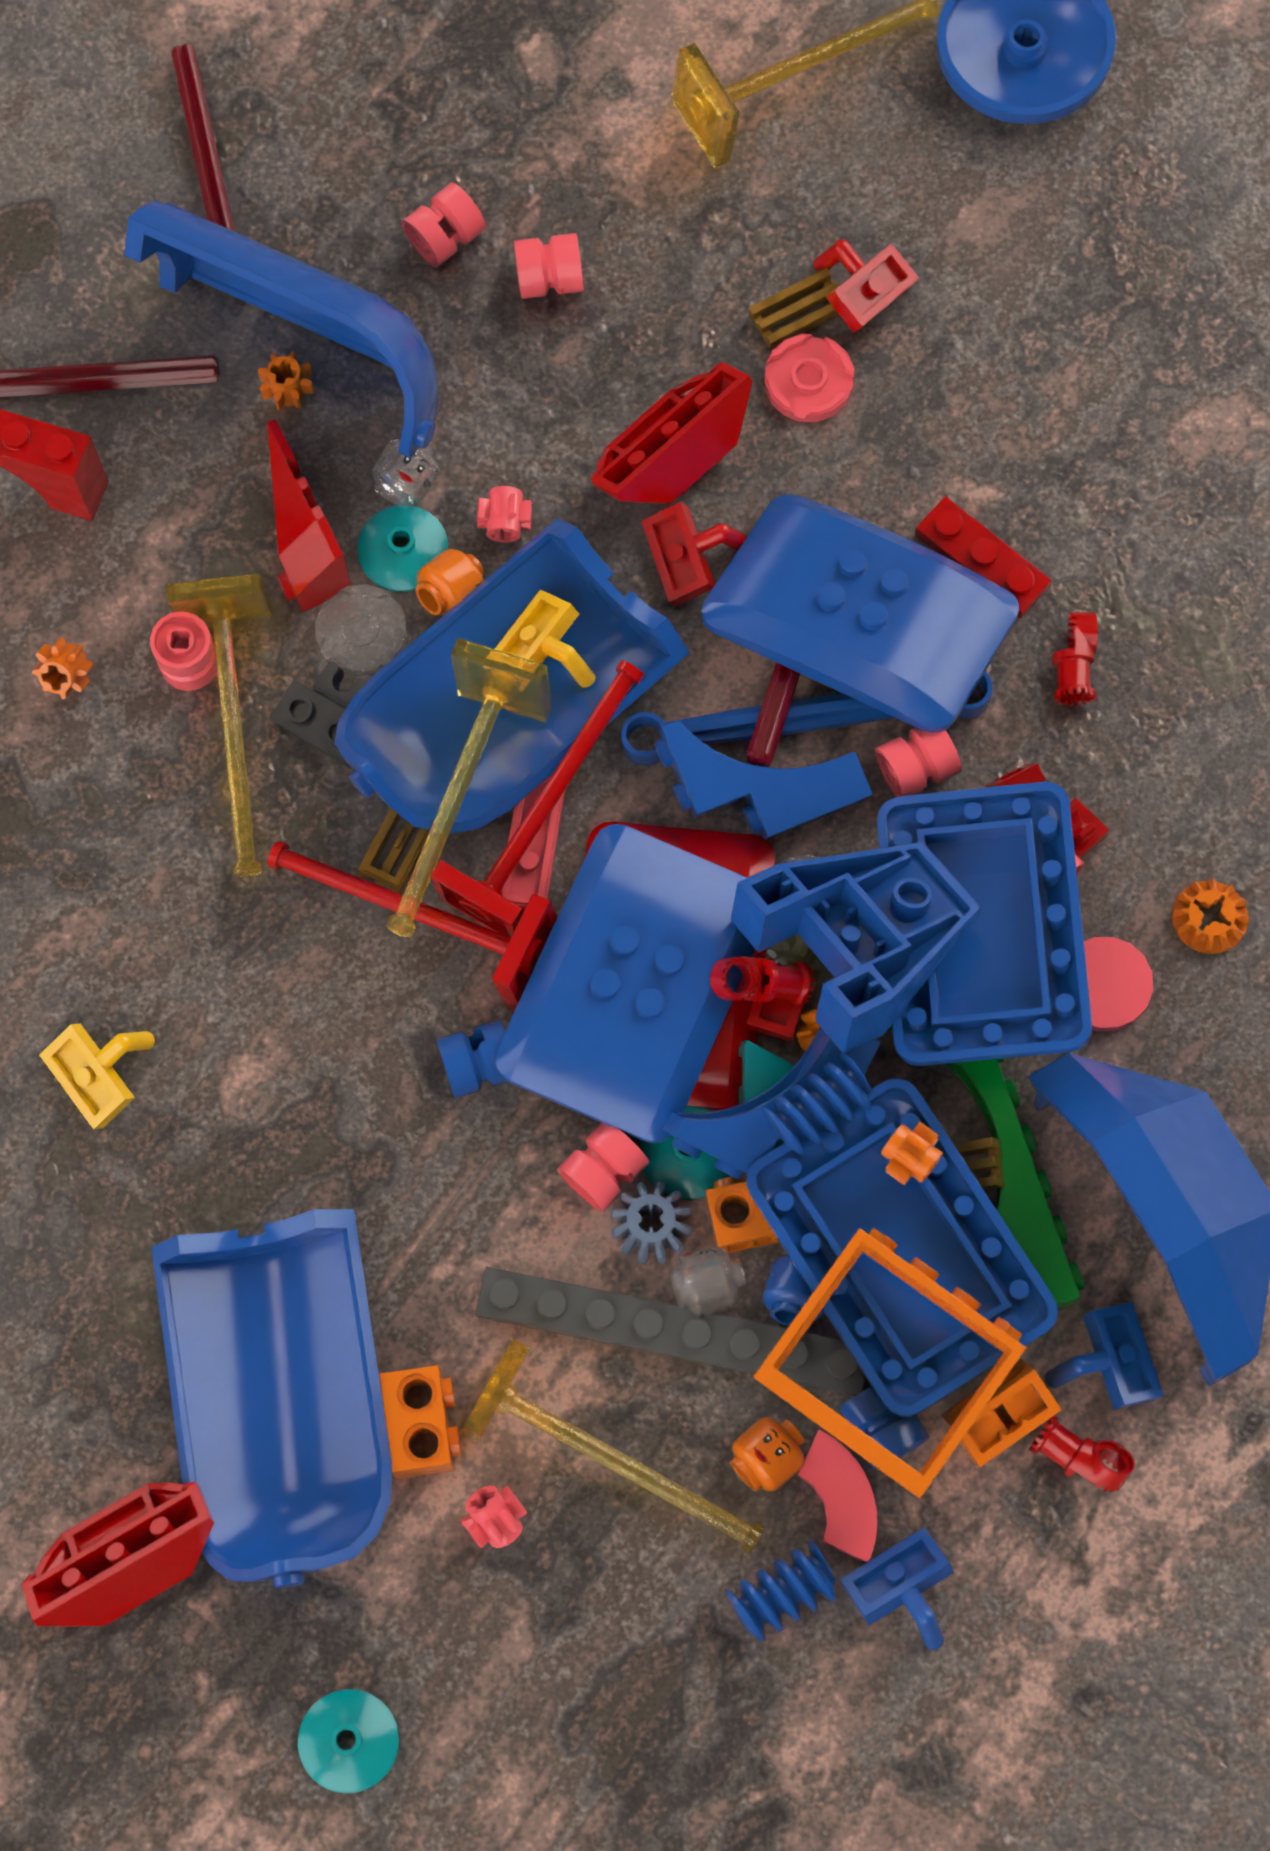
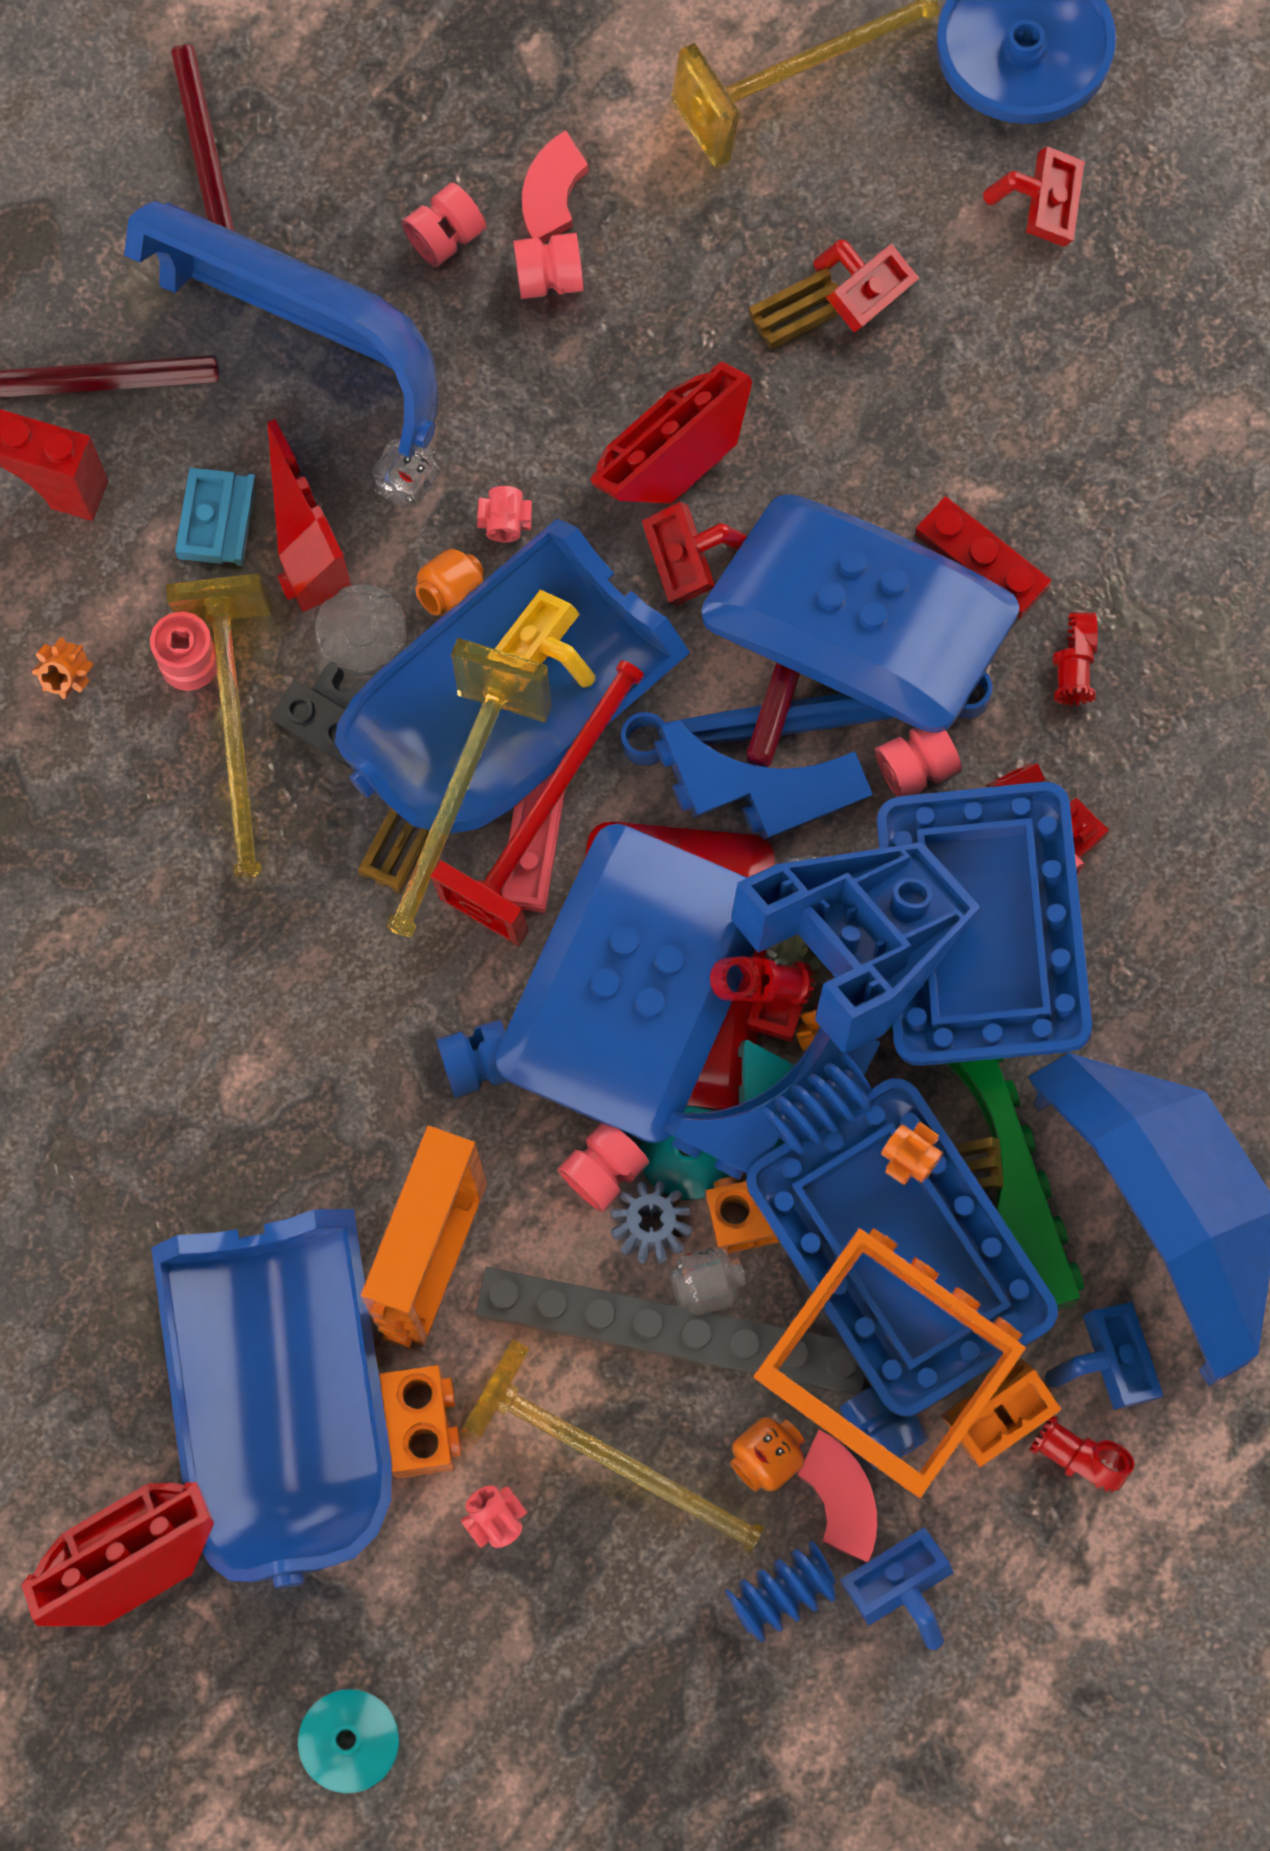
(88, 1071): yellow plate -> none
(215, 516): none -> dark azure plate
(285, 380): orange gear -> none
(394, 566): teal dish -> none
(424, 1237): none -> orange window
(518, 952): red tile -> none
(548, 188): none -> coral tile
(785, 1291): blue head -> none
(809, 378): coral tile -> none
(1052, 192): none -> red plate
(1117, 983): coral tile -> none
(1215, 937): orange gear -> none

